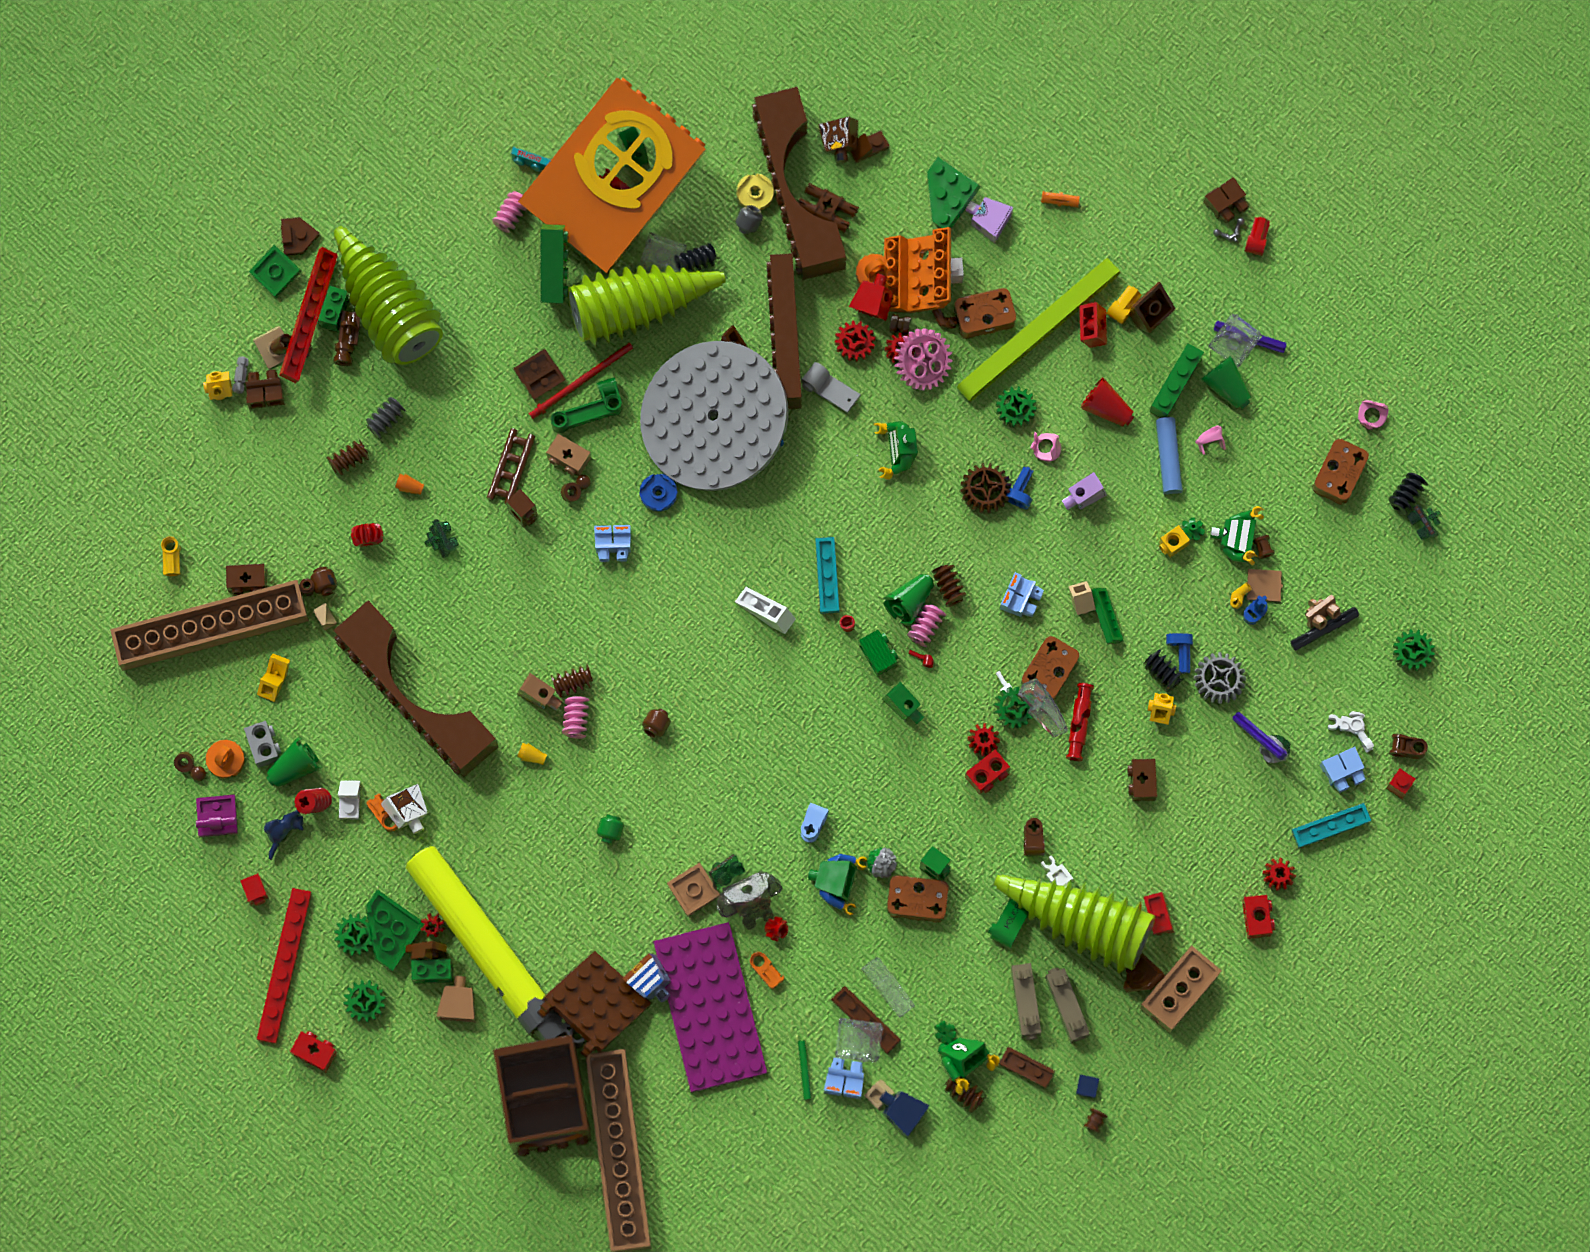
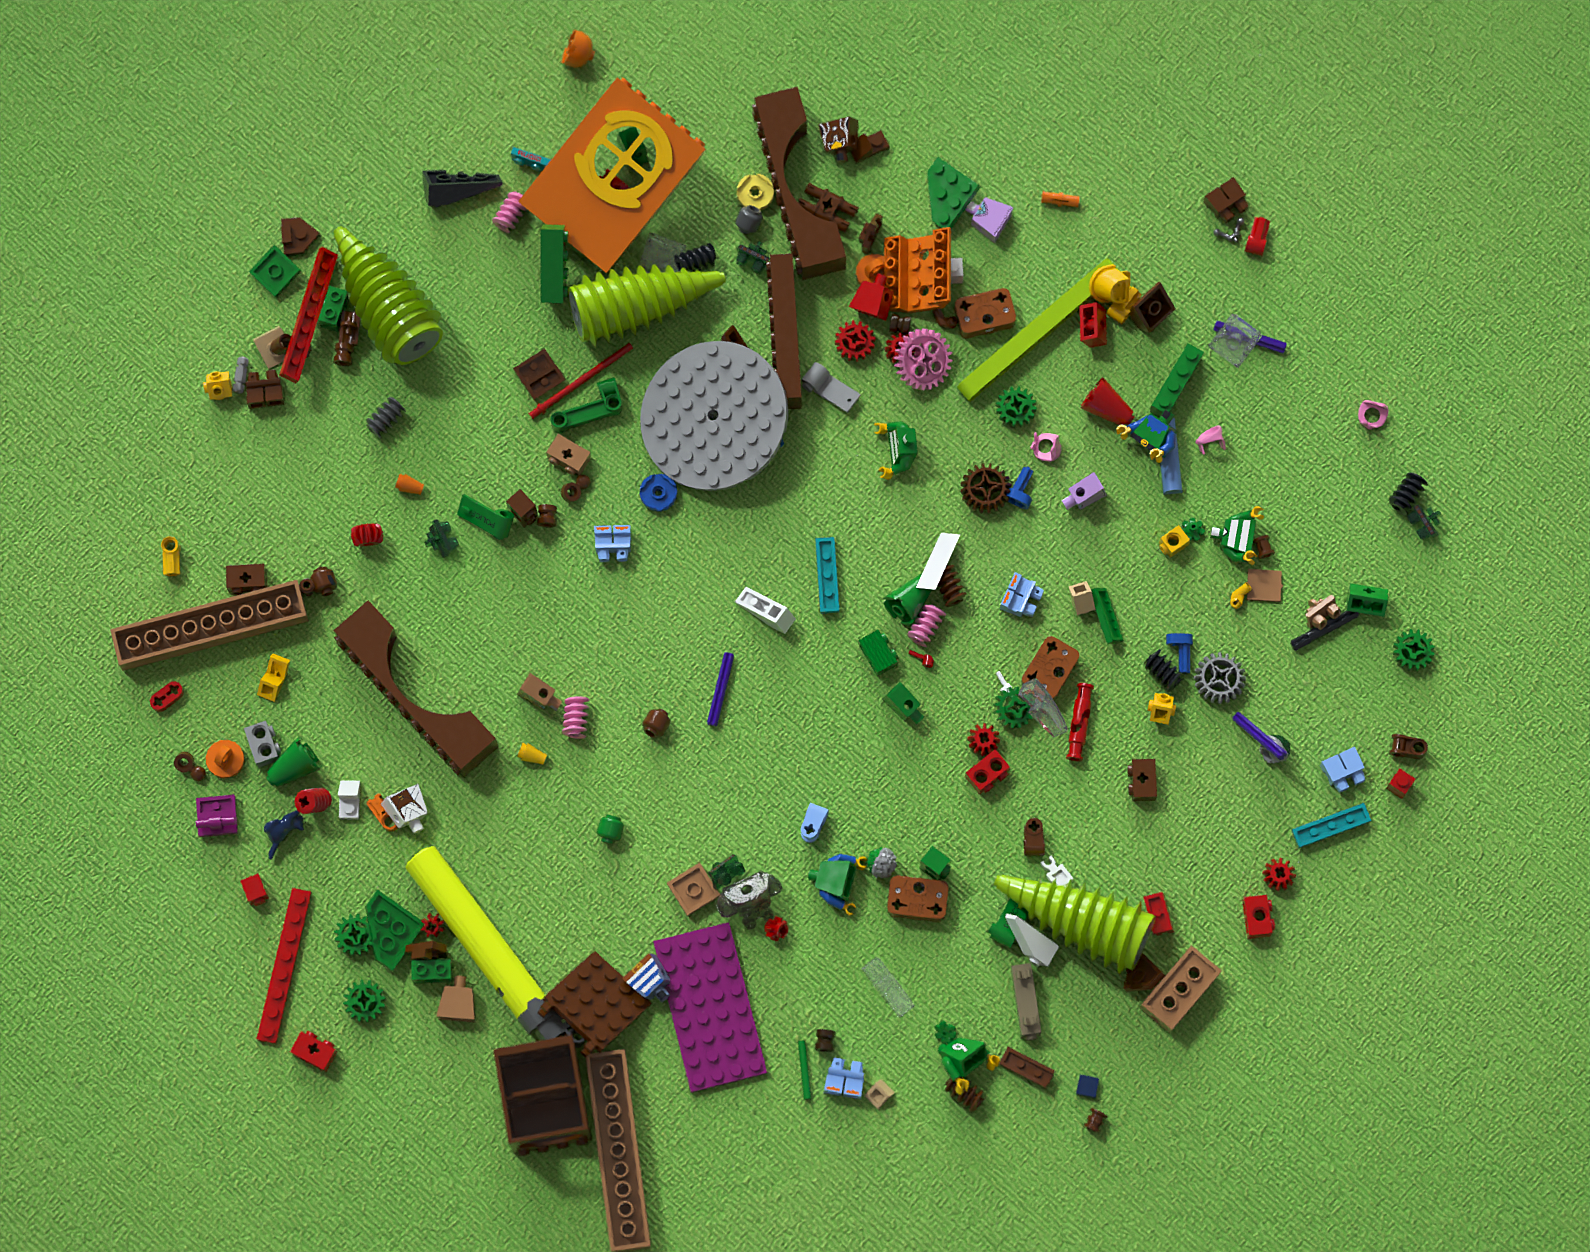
(169, 700): none -> red beam
(325, 616): tan slope -> none
(348, 458): reddish brown piece -> none
(449, 188): none -> black wedge
(494, 522): none -> green door
(506, 455): reddish brown bar -> none
(547, 515): none -> reddish brown wheel
(572, 681): reddish brown piece -> none
(578, 50): none -> orange cylinder
(720, 689): none -> dark purple axle
(755, 254): none -> clear green hips
(767, 971): orange piece -> none
(825, 1040): none -> dark brown wheel
(845, 621): red hinge -> none
(856, 1010): reddish brown tile -> none
(858, 1040): clear slope -> none
(870, 233): none -> reddish brown plate
(903, 1111): dark blue torso -> none
(938, 561): none -> white sticker
(1032, 942): none -> white slope
(1067, 1005): dark tan brick -> none
(1110, 285): none -> yellow container
(1152, 433): none -> torso
(1228, 383): green cone -> none
(1258, 607): blue piece -> none
(1345, 473): dark orange axle -> none
(1354, 725): white piece -> none
(1367, 600): none -> green brick

